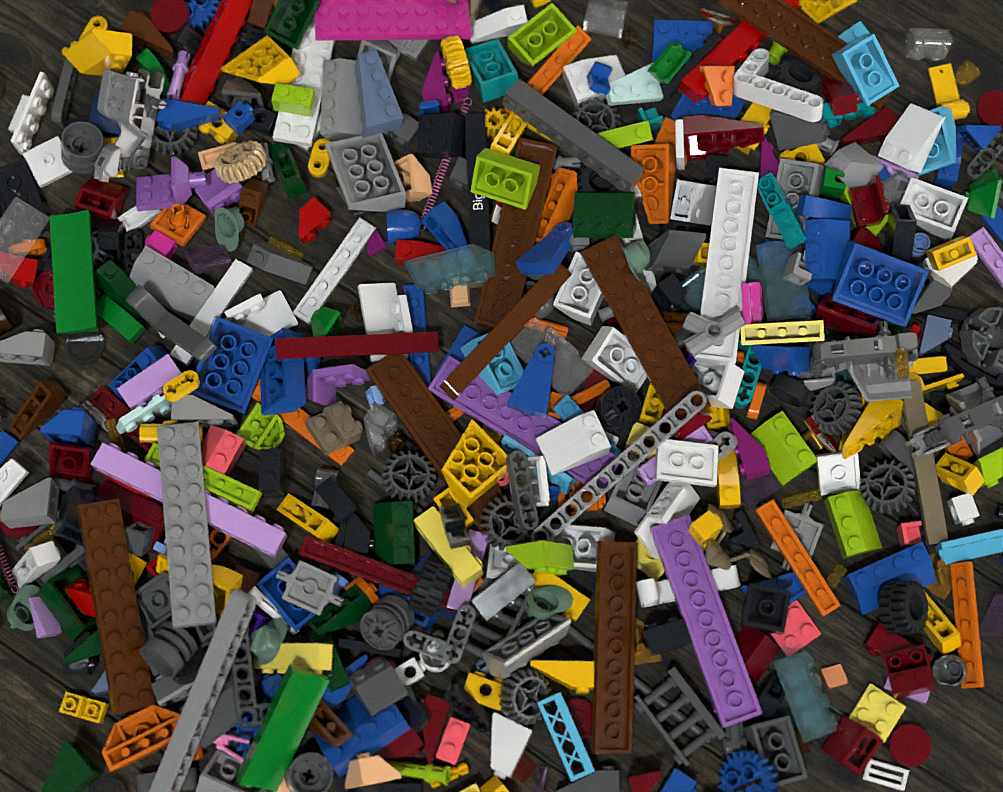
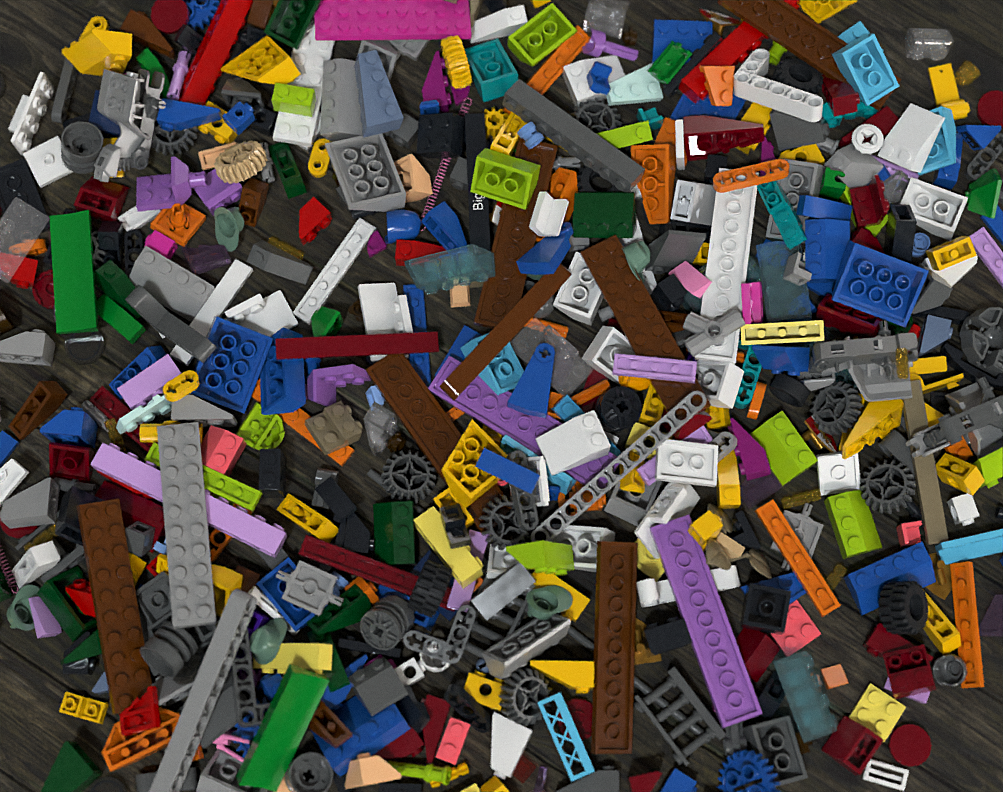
(142, 714): none -> red wing
(507, 470): none -> blue tile
(530, 135): none -> medium blue wheel
(548, 215): none -> white panel
(598, 43): none -> medium lavender piece
(632, 481): none -> yellow slope
(634, 382): none -> light orange brick
(654, 368): none -> lavender tile
(691, 279): none -> bright pink slope
(729, 546): none -> tan piece
(752, 178): none -> orange beam
(867, 130): none -> white gear

